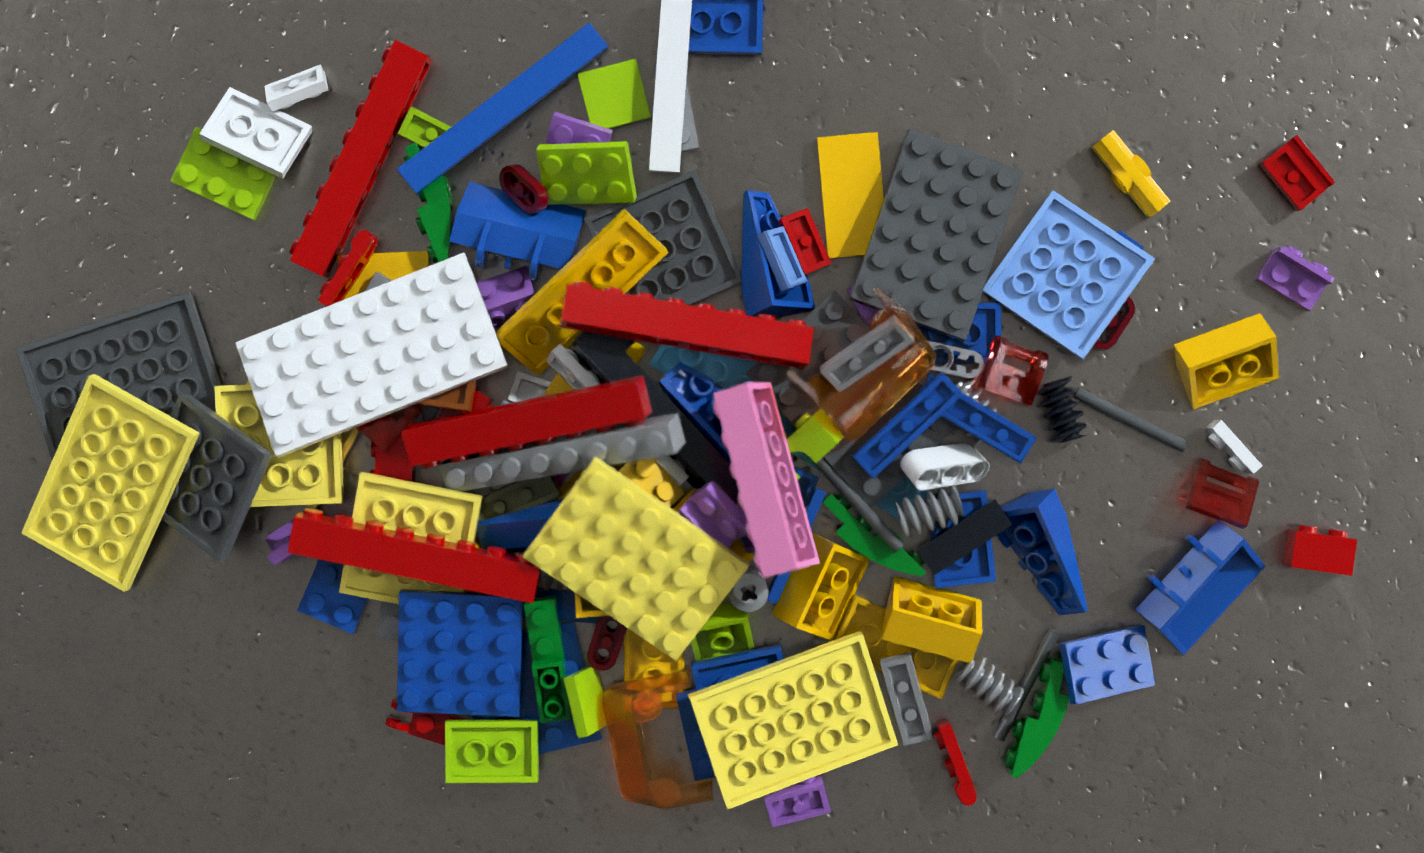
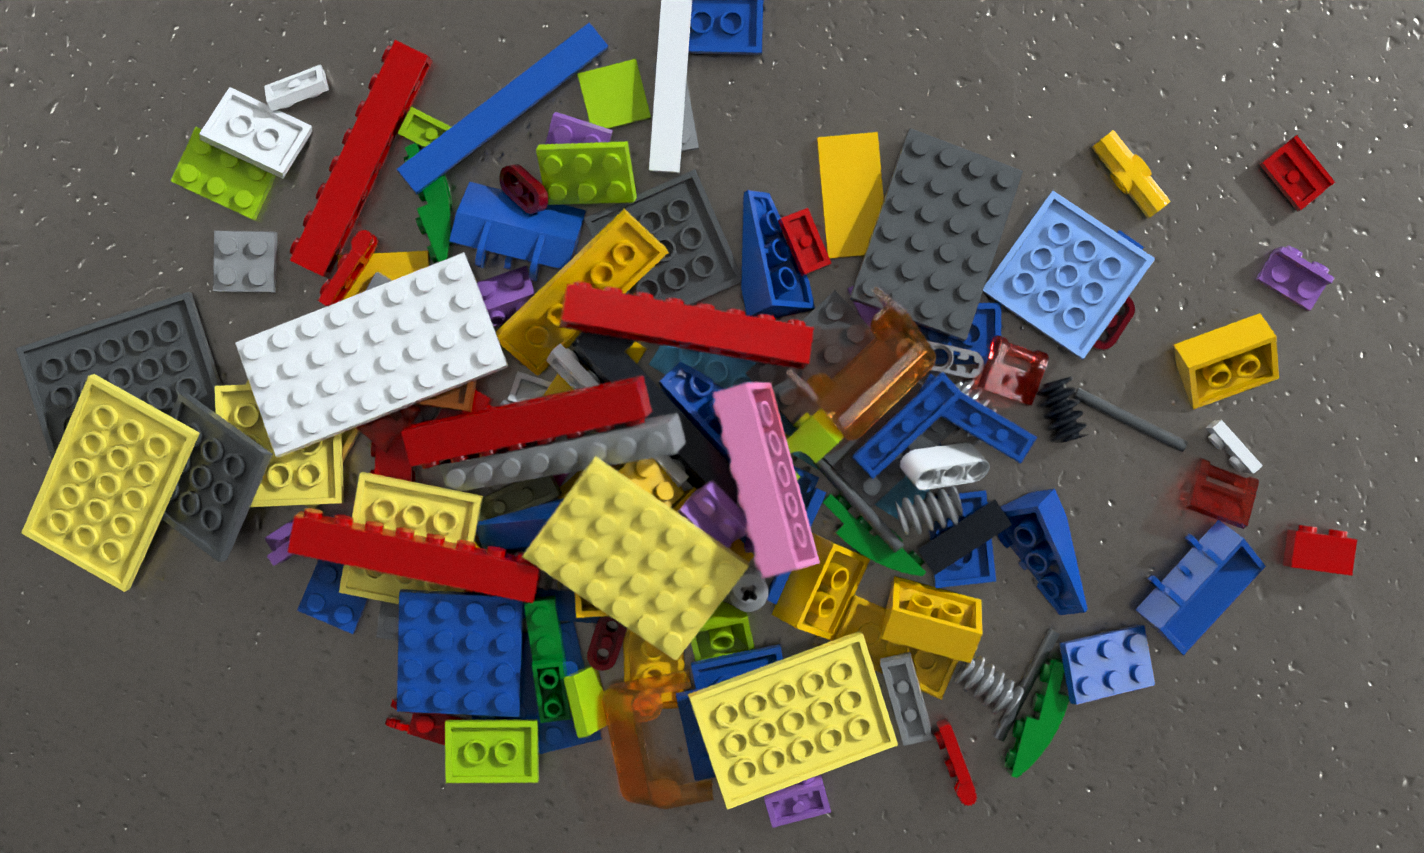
(245, 261): none -> light grey plate
(782, 258): medium blue tile -> none
(867, 353): light grey plate -> none

